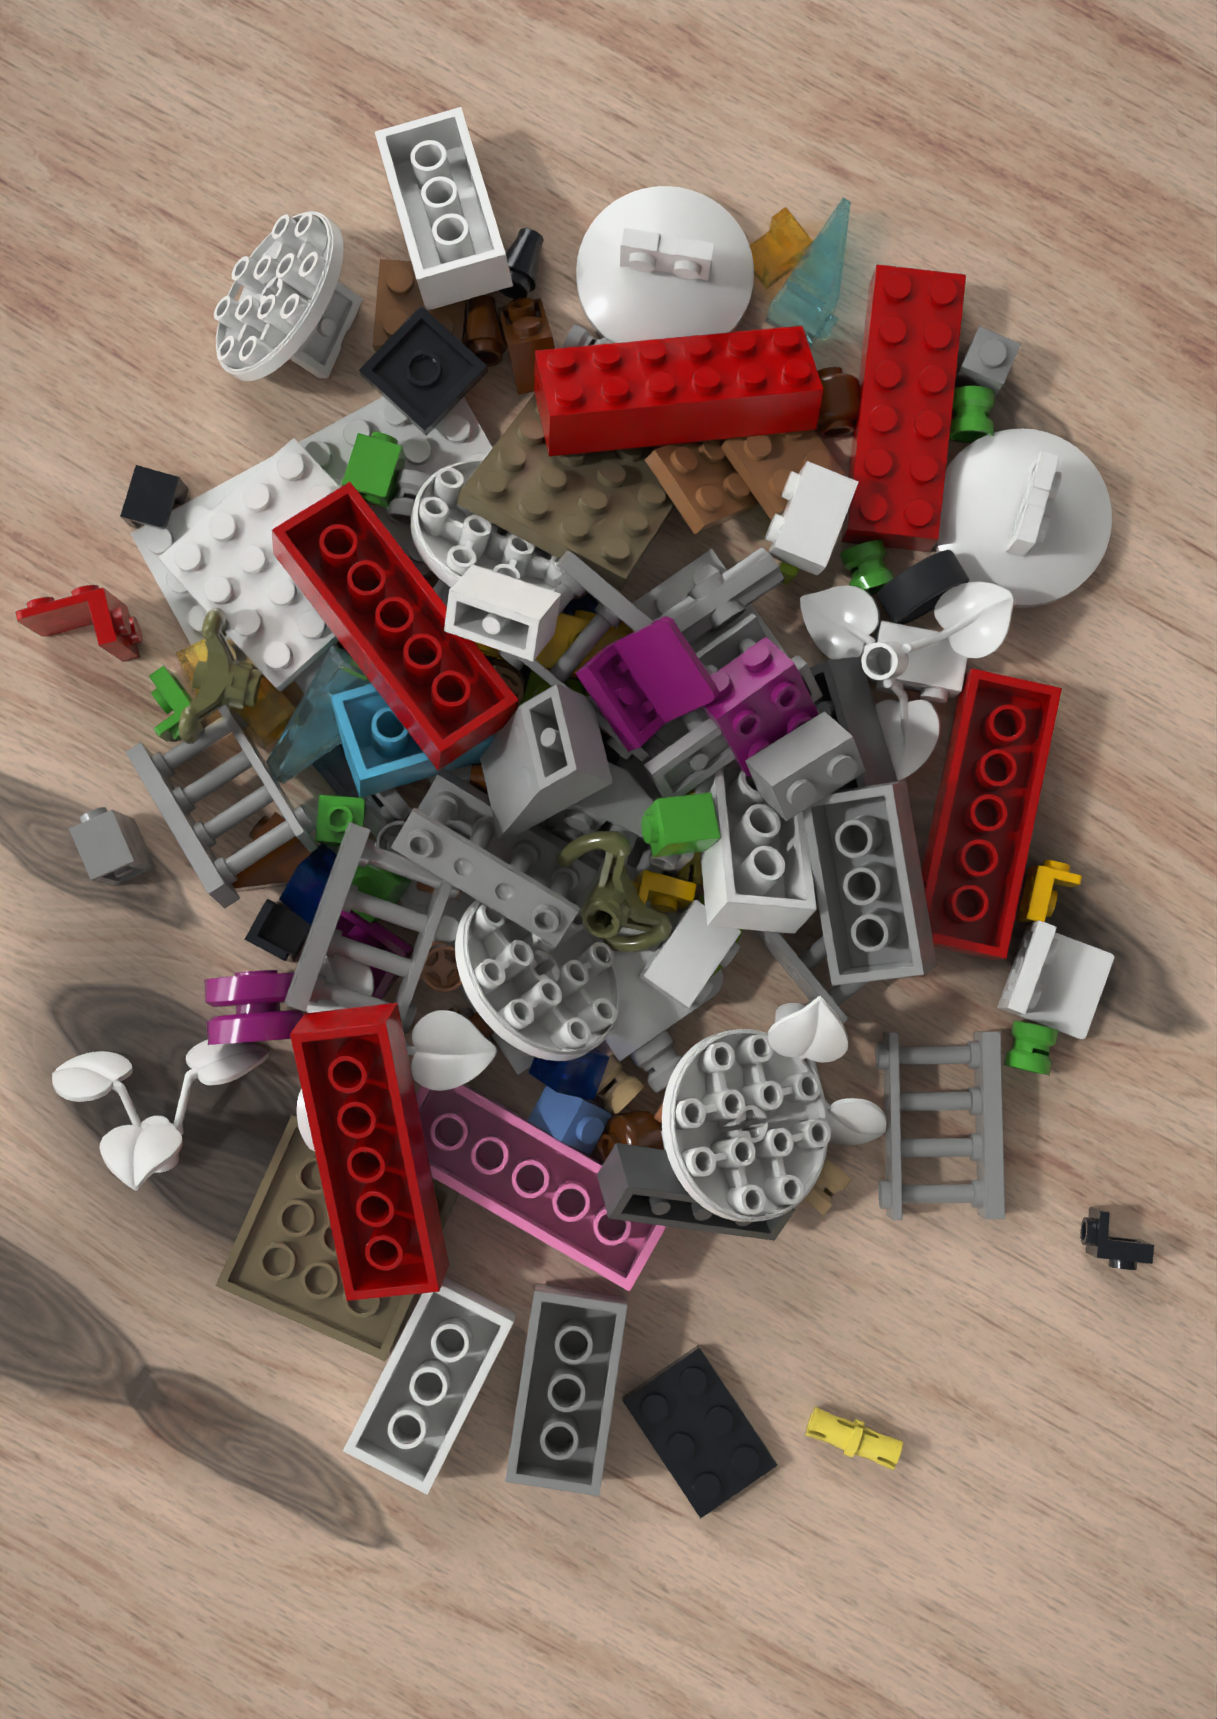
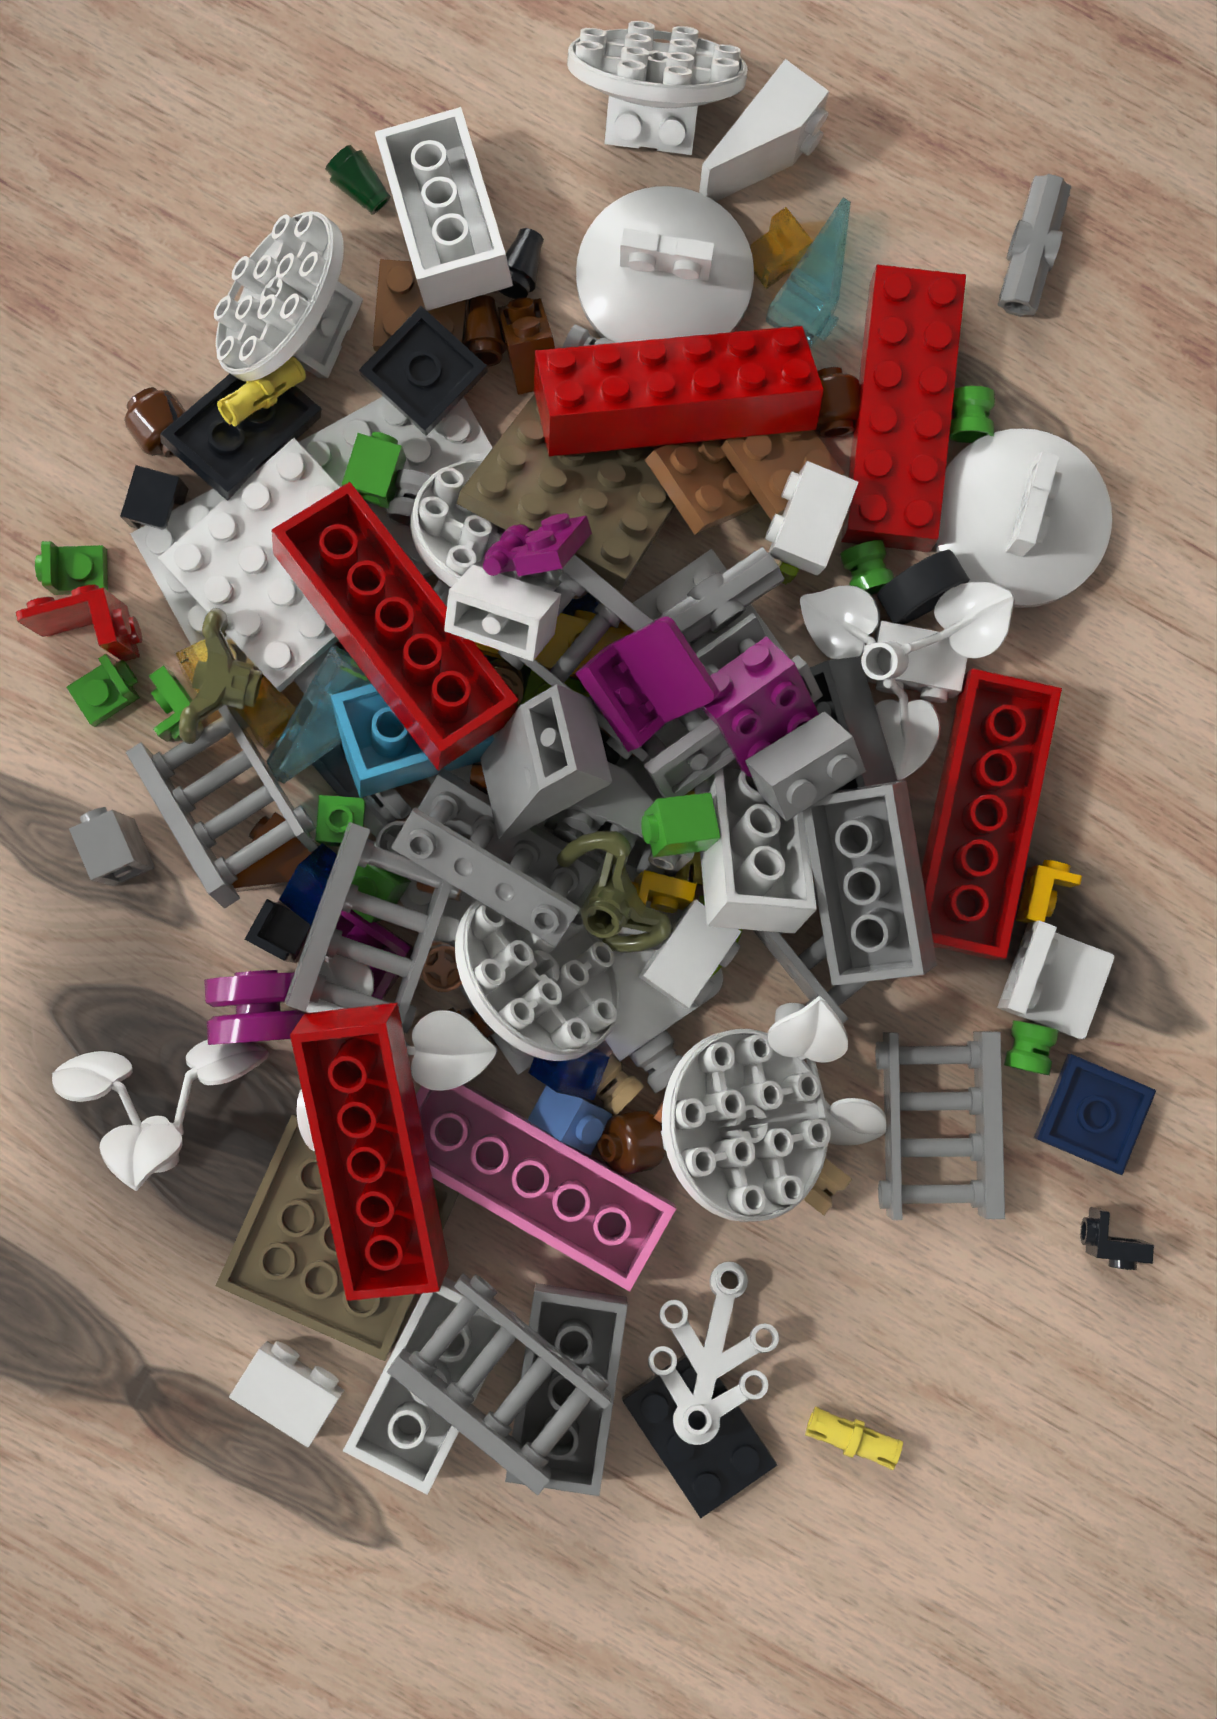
(71, 567): none -> bright green bracket
(104, 690): none -> bright green bracket
(149, 415): none -> reddish brown head
(231, 454): none -> black plate
(260, 392): none -> light yellow pin
(287, 1392): none -> white brick
(357, 179): none -> dark green cone
(492, 1430): none -> light grey fence
(540, 549): none -> magenta plate
(644, 1189): dark grey brick -> none
(653, 83): none -> white bracket
(710, 1361): none -> white plant
(768, 134): none -> white slope
(987, 360): light grey brick -> none
(1034, 245): none -> light grey piece
(1095, 1114): none -> dark blue plate

